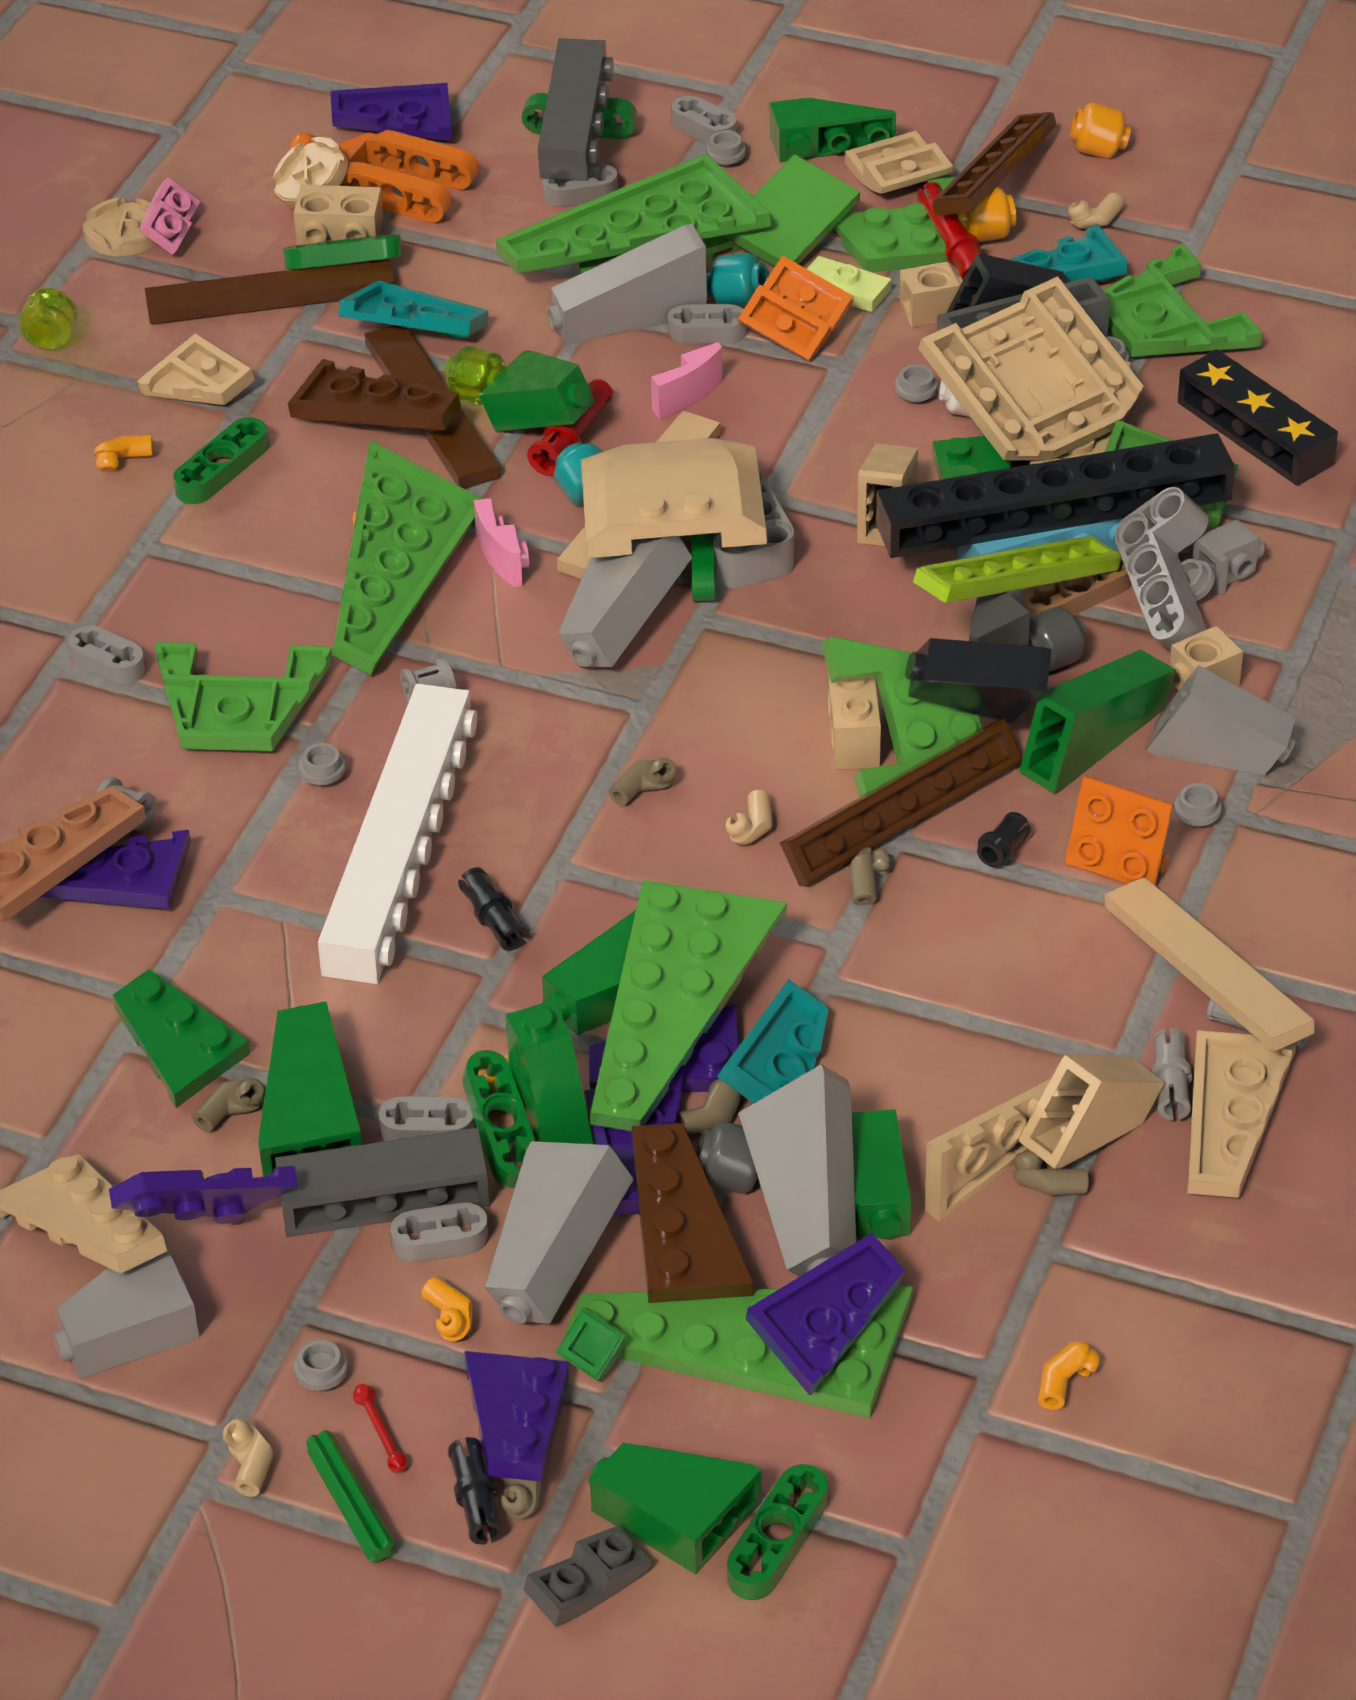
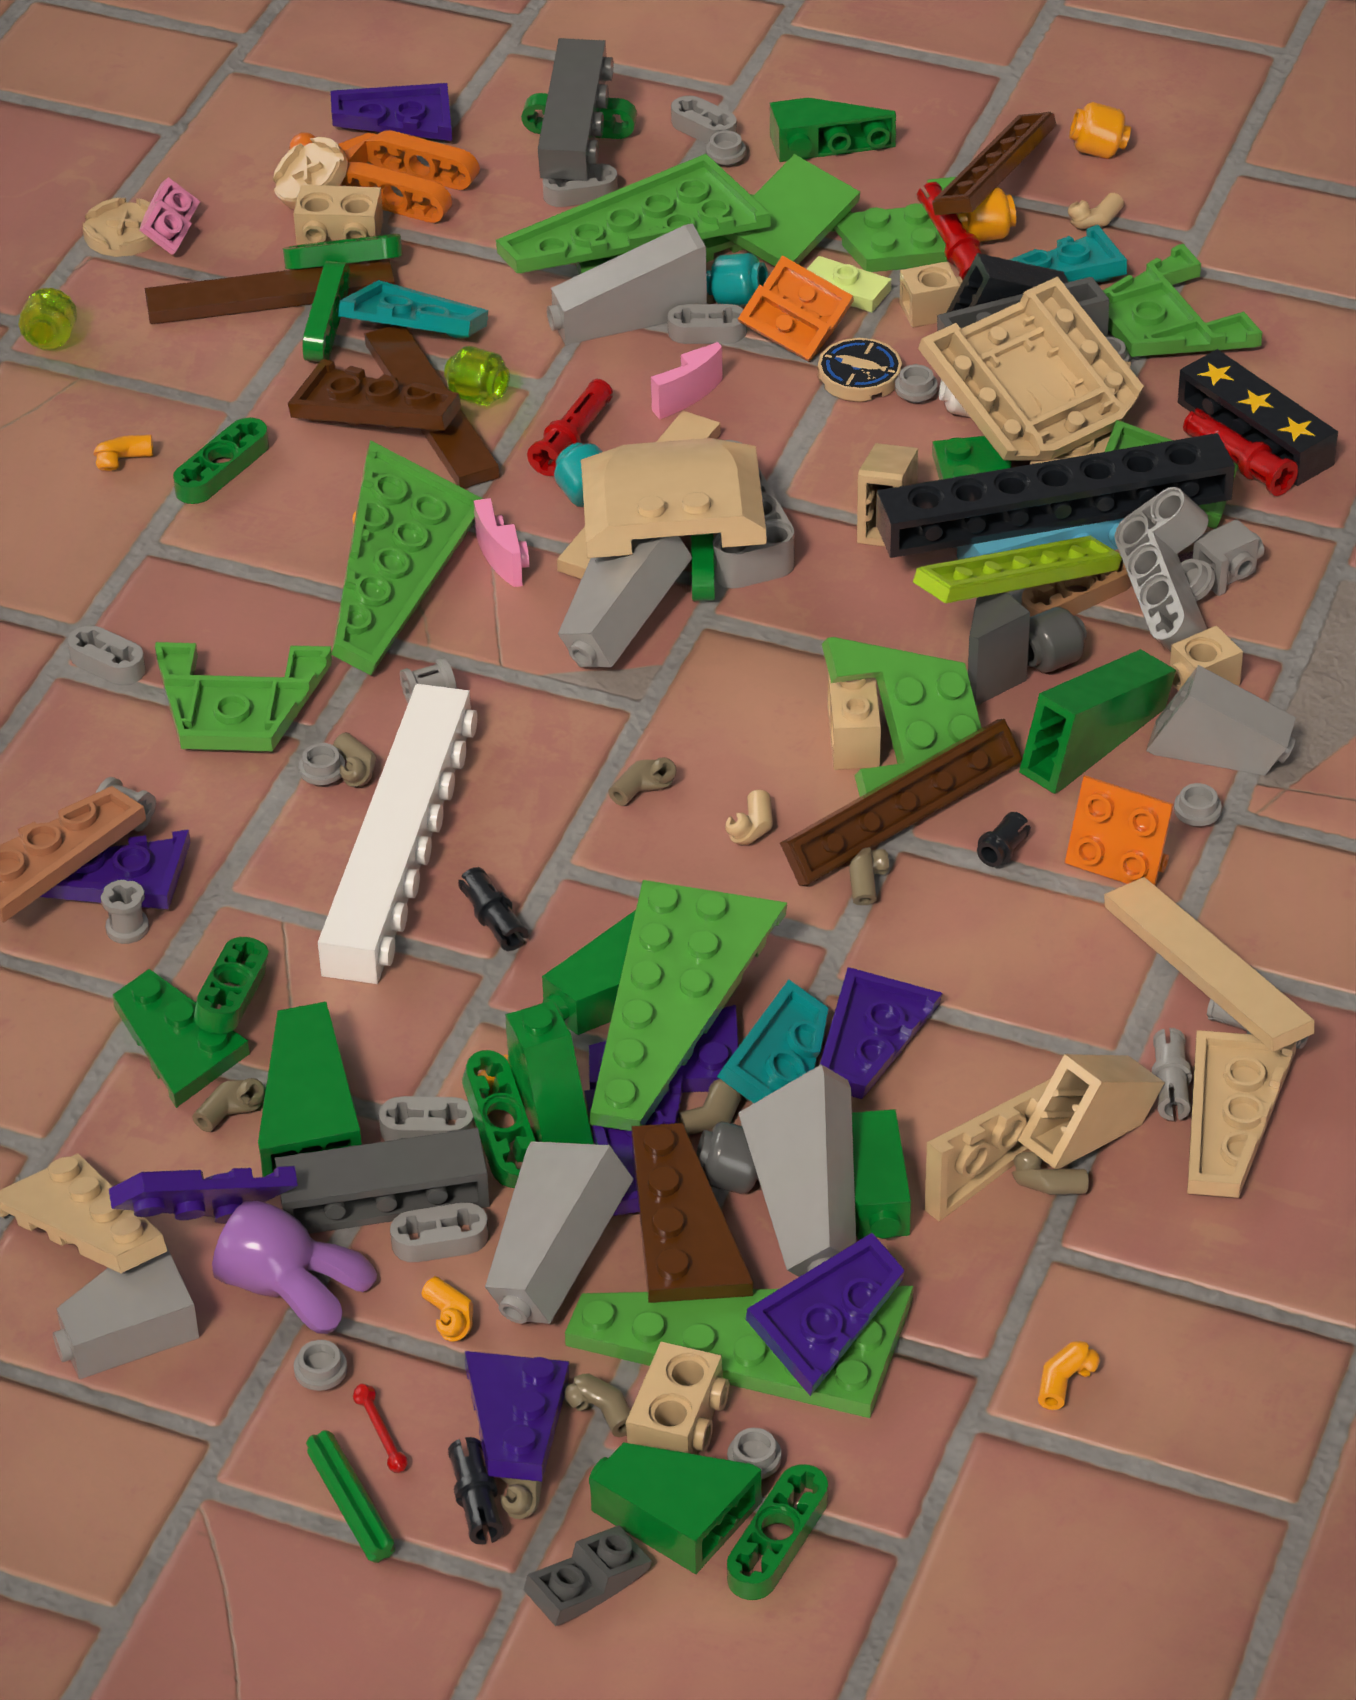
(125, 920): none -> light grey bush
(197, 374): tan wing -> none
(231, 998): none -> green beam
(251, 1452): tan arm -> none
(271, 1256): none -> medium lavender piece
(323, 316): none -> green beam
(359, 760): none -> dark tan arm
(536, 393): green slope -> none
(592, 1344): green tile -> none
(603, 1395): none -> dark tan arm
(678, 1400): none -> tan brick
(756, 1448): none -> light grey plate
(859, 369): none -> tile
(873, 1026): none -> dark purple wing
(897, 162): tan slope -> none
(979, 676): black slope -> none
(1253, 459): none -> red pin

